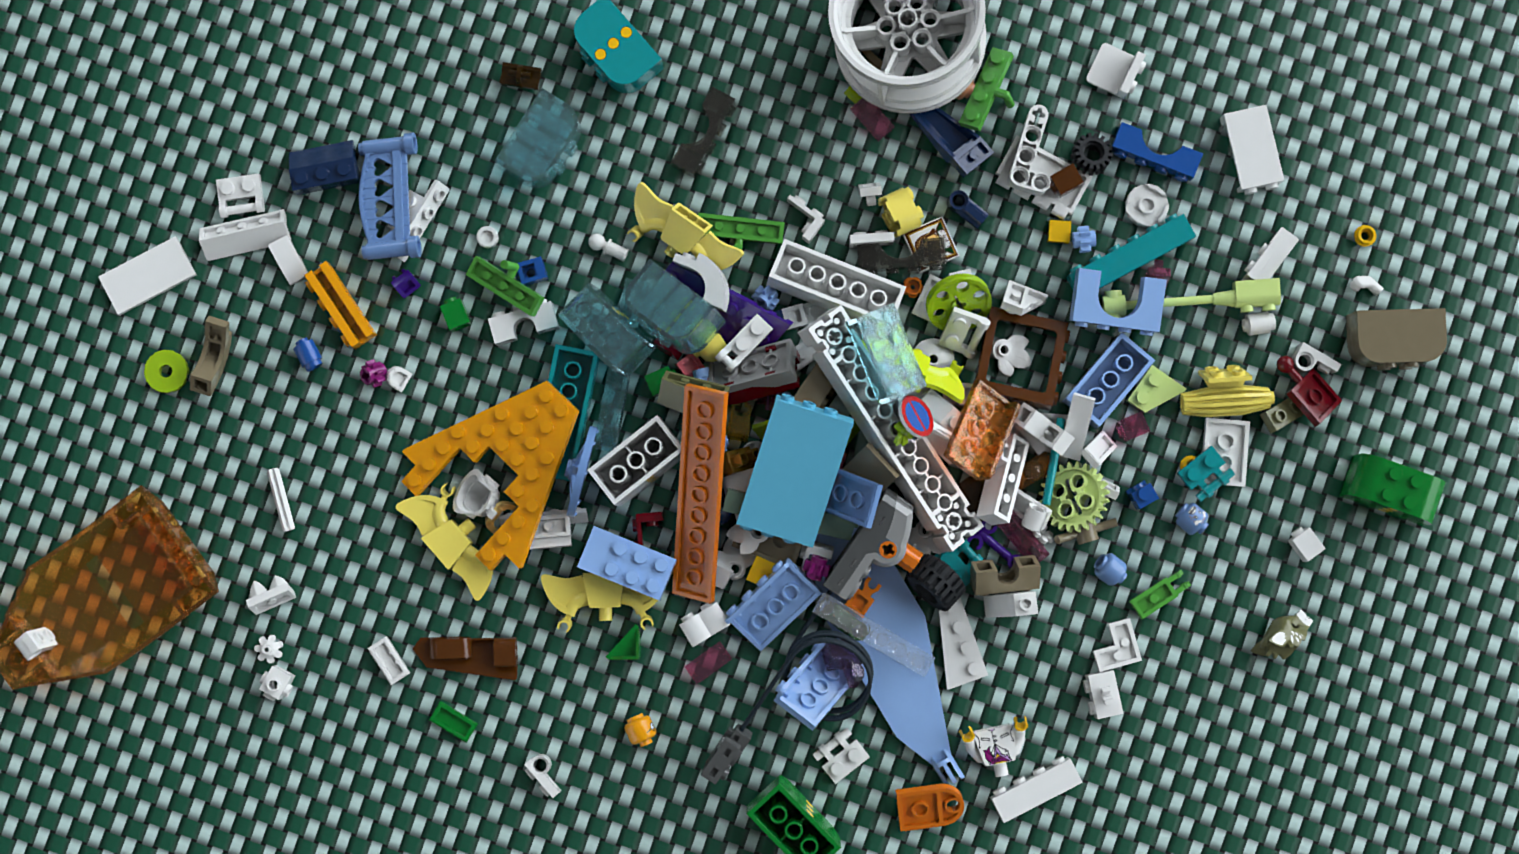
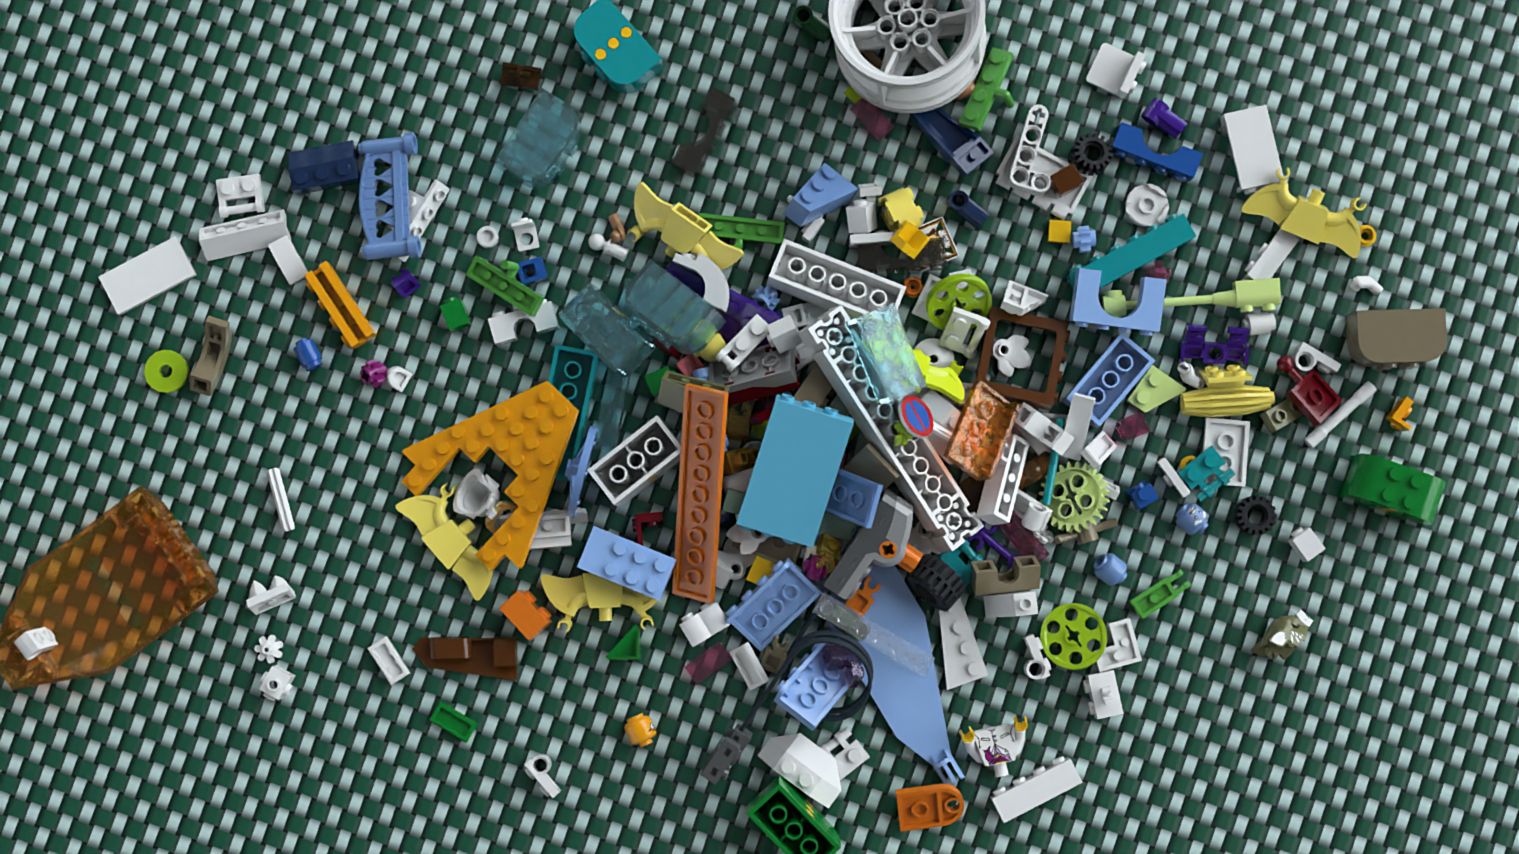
(524, 226): none -> white bracket
(526, 614): none -> orange brick
(618, 229): none -> medium nougat arm
(749, 666): none -> white tile
(760, 416): none -> dark red tile
(774, 656): none -> dark tan plate
(783, 334): none -> white brick
(804, 766): none -> white wedge
(814, 25): none -> dark green piece
(820, 195): none -> medium blue wedge
(829, 550): none -> clear yellow plate
(861, 216): none -> white brick
(910, 239): none -> yellow panel
(1034, 646): none -> white plate
(1062, 636): none -> lime wedge
(1159, 115): none -> dark purple piece
(1172, 477): none -> white plate
(1188, 375): none -> white arm
(1233, 352): none -> dark purple piece
(1268, 515): none -> black tyre
(1307, 216): none -> light yellow torso
(1358, 398): none -> white piece
(1400, 410): none -> light orange bracket

